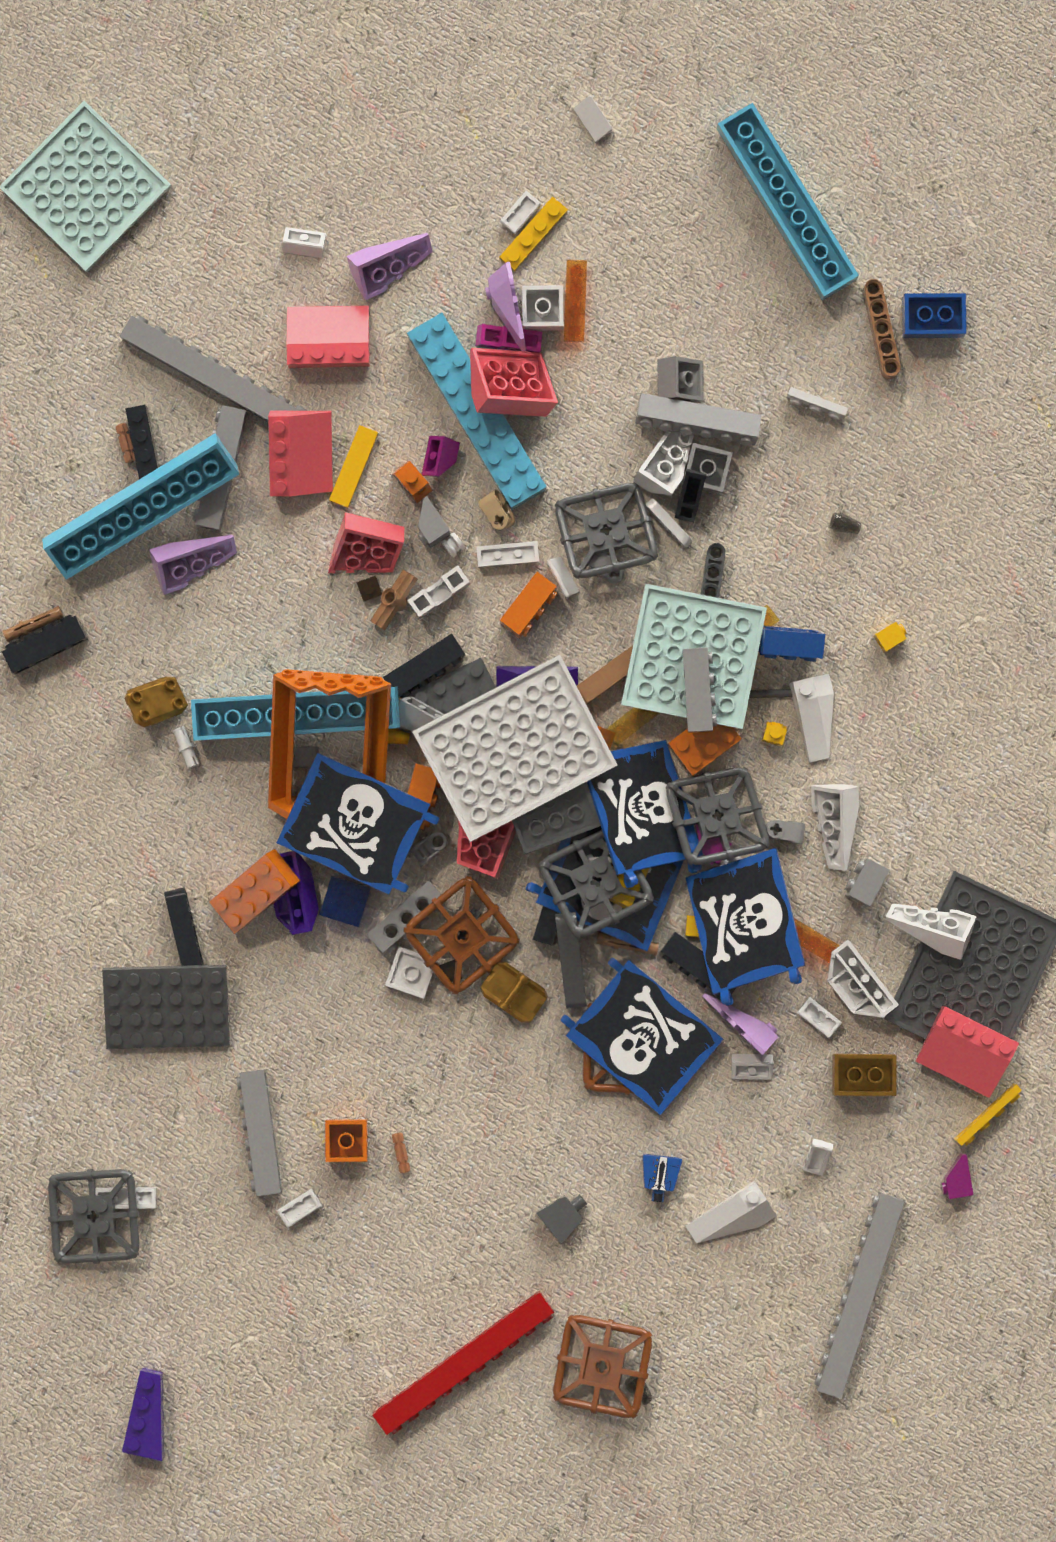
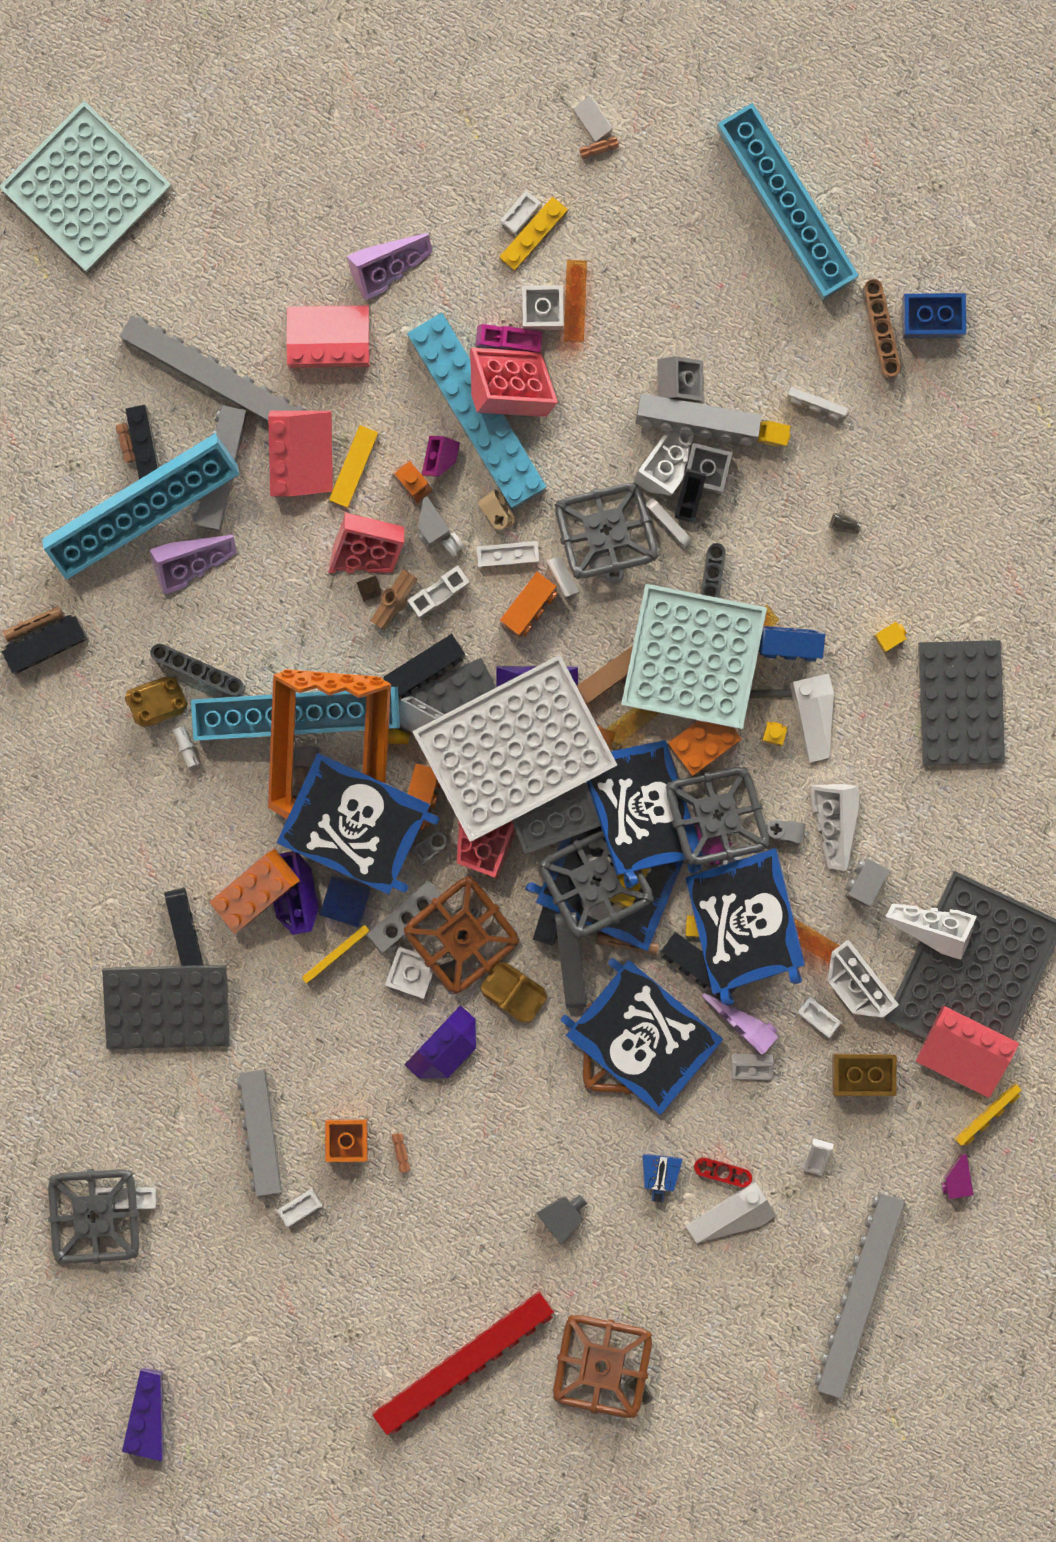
(204, 677): none -> dark grey beam
(303, 242): white slope -> none
(335, 954): none -> yellow tile
(446, 1047): none -> dark purple wedge
(505, 303): lavender wedge -> none
(599, 147): none -> nougat axle
(697, 690): light grey brick -> none
(739, 1171): none -> red beam
(774, 433): none -> yellow brick
(961, 702): none -> dark grey plate

